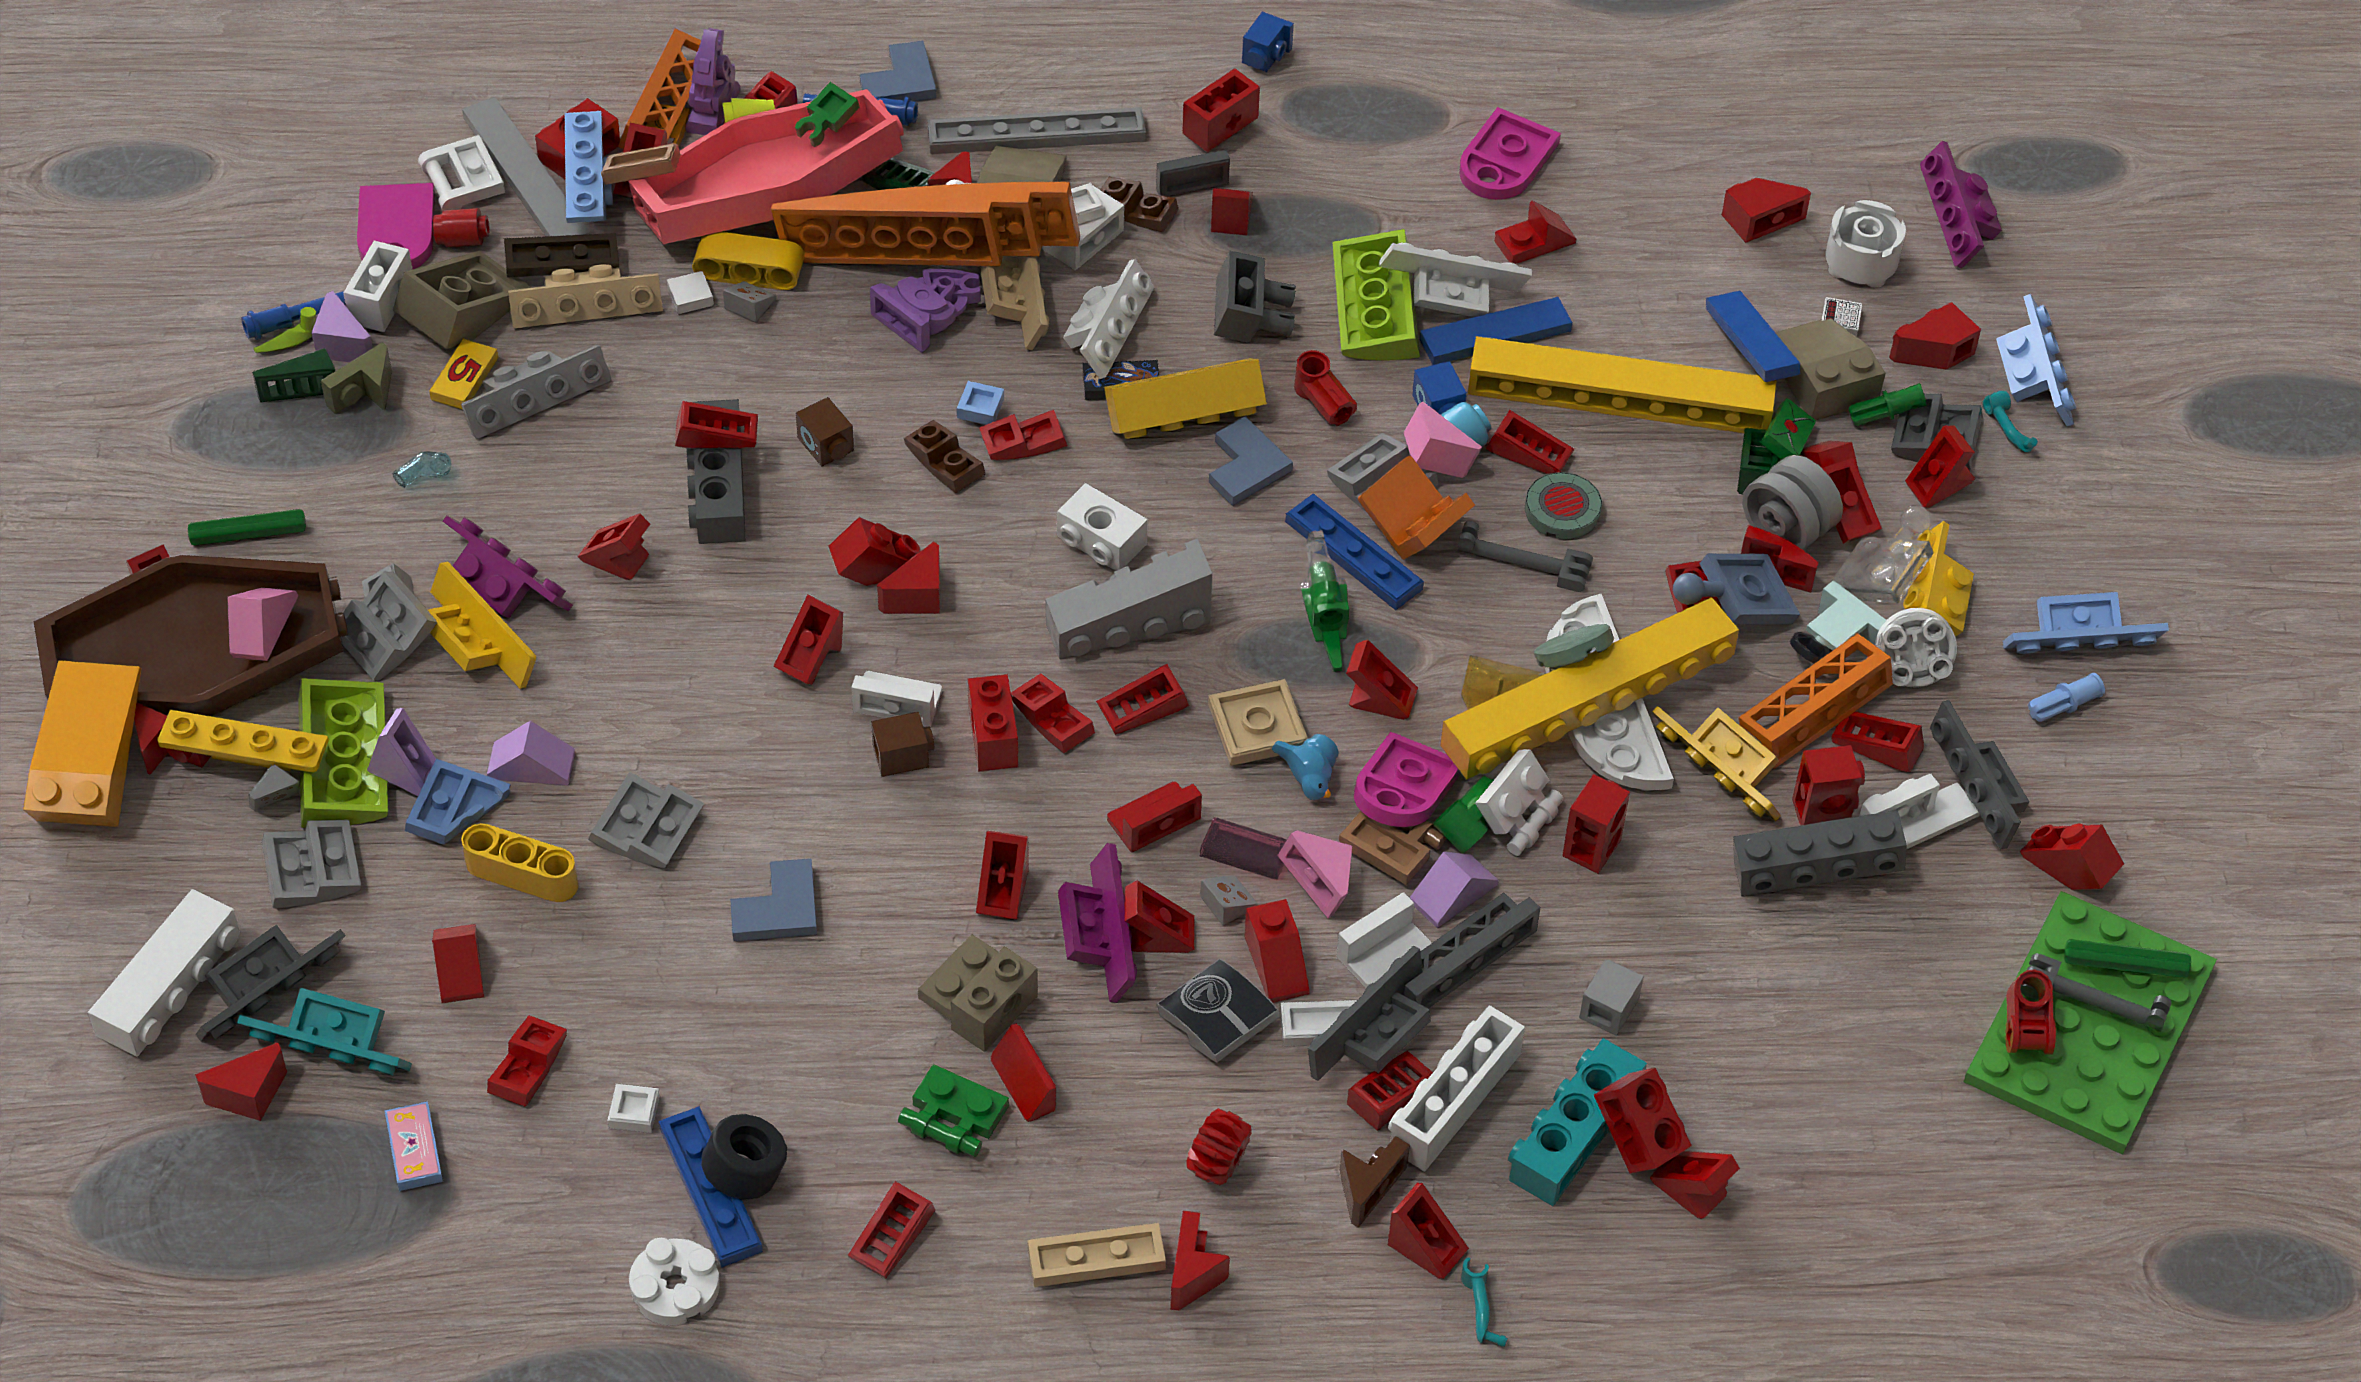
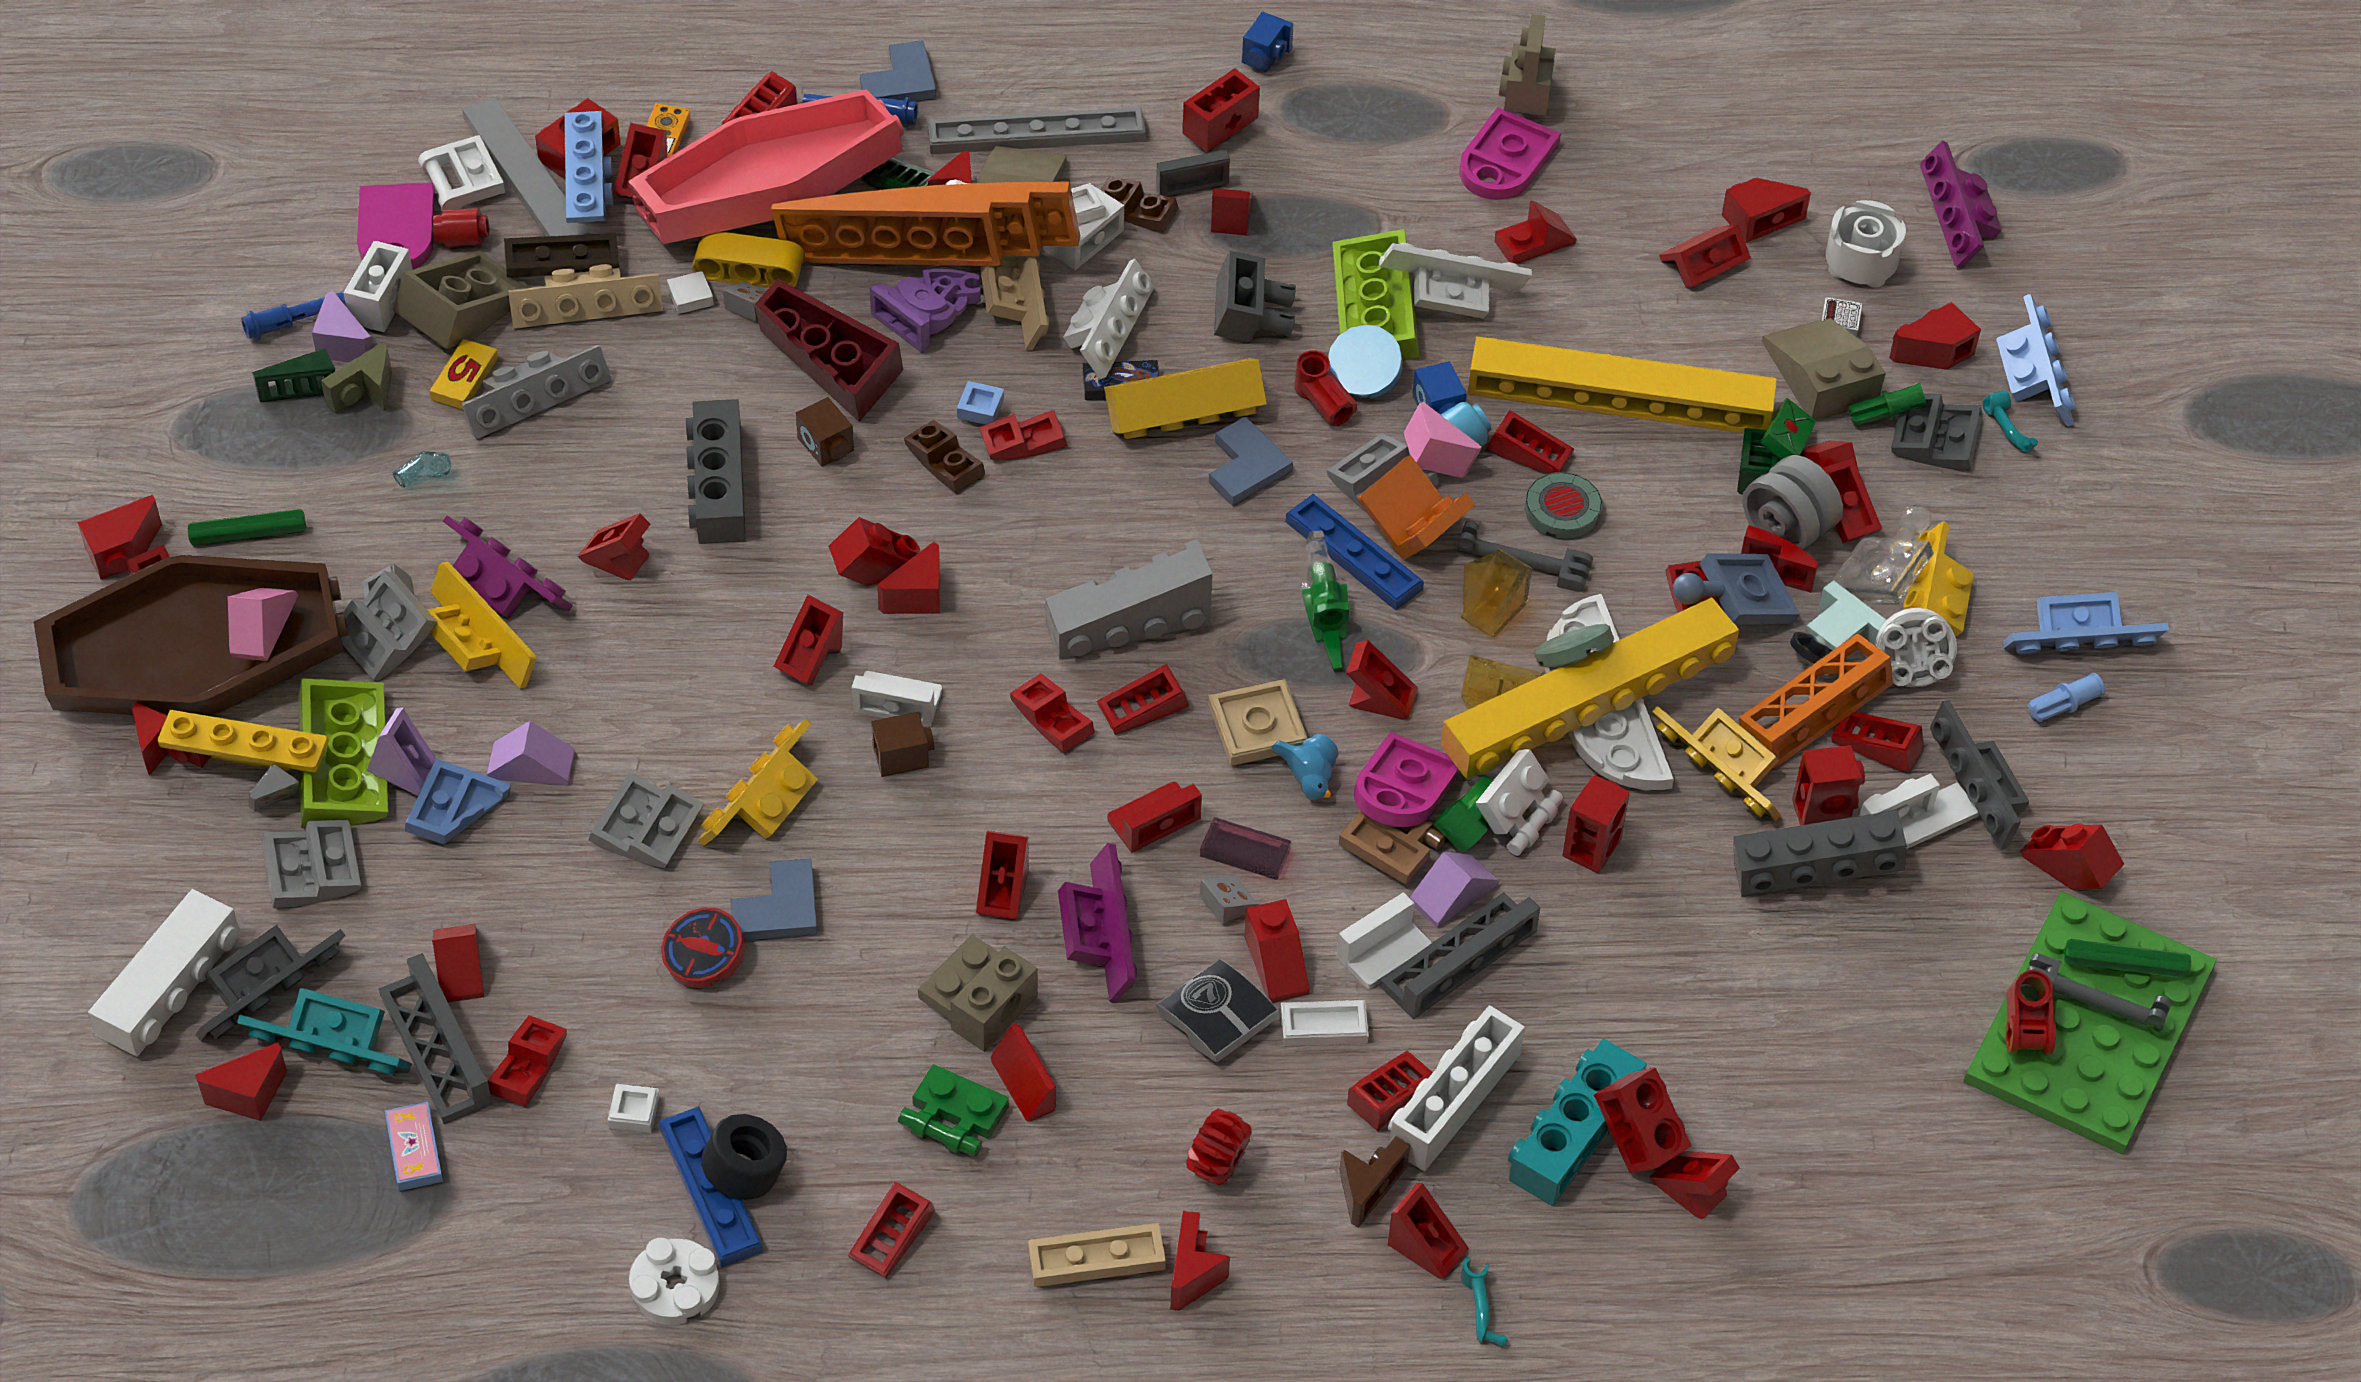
(83, 745): light orange slope -> none
(120, 535): none -> red slope
(293, 336): lime bar -> none
(447, 1030): none -> dark grey fence
(498, 855): yellow beam -> none
(641, 163): medium nougat tile -> none
(656, 86): orange fence -> none
(701, 427): red slope -> none
(703, 947): none -> tile
(711, 84): medium lavender piece -> none
(741, 107): neon yellow cone -> none
(771, 791): none -> yellow bracket
(828, 109): green plate -> none
(832, 348): none -> dark red wedge
(993, 722): red brick -> none
(1102, 527): white brick -> none
(1157, 922): red slope -> none
(1319, 867): bright pink slope -> none
(1366, 361): none -> medium azure tile
(1375, 1024): dark grey bracket -> none
(1495, 591): none -> clear yellow slope
(1515, 324): blue tile -> none
(1528, 72): none -> dark tan brick
(1611, 997): light grey panel -> none
(1708, 254): none -> red panel
(1753, 336): blue tile -> none
(1942, 468): red slope -> none

